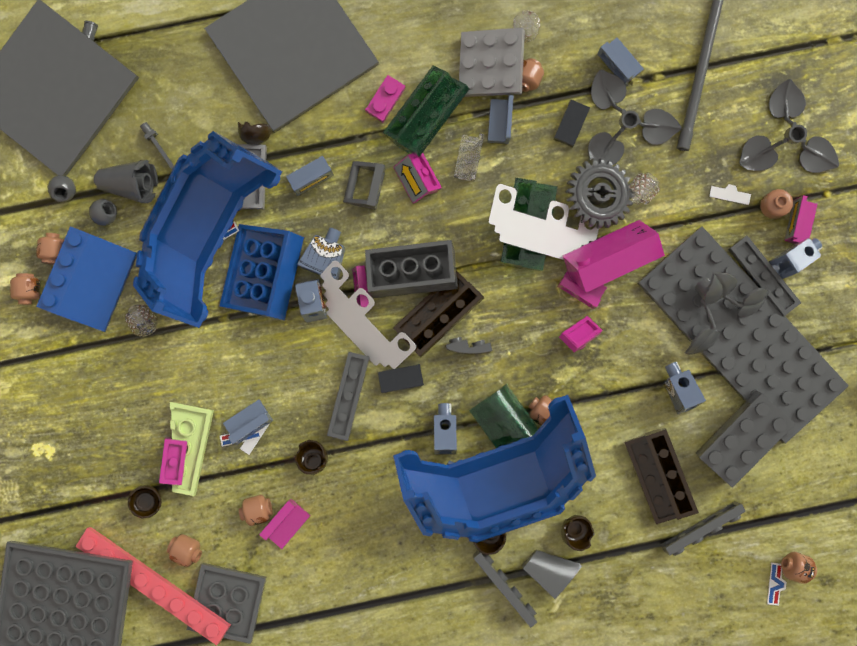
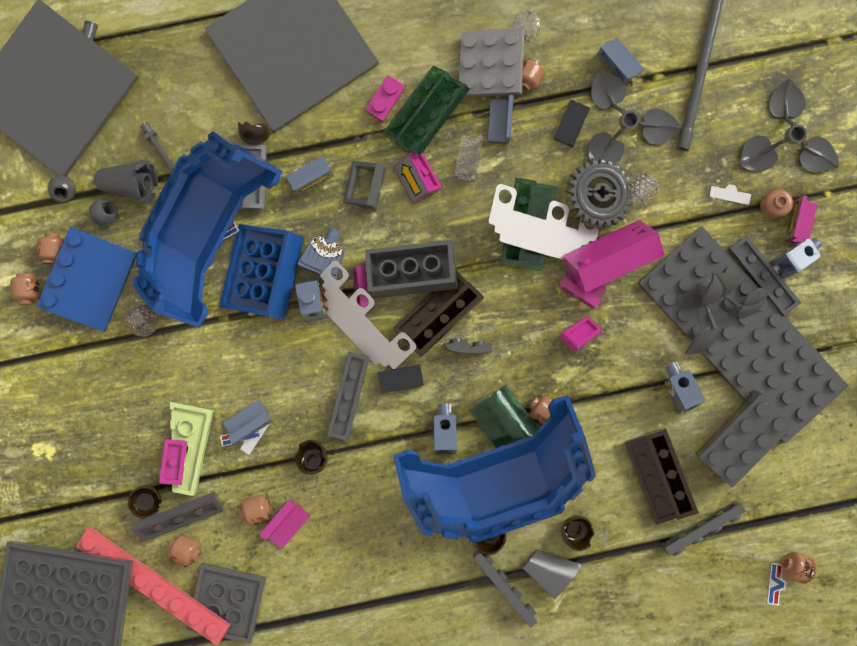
(177, 517): none -> dark grey plate

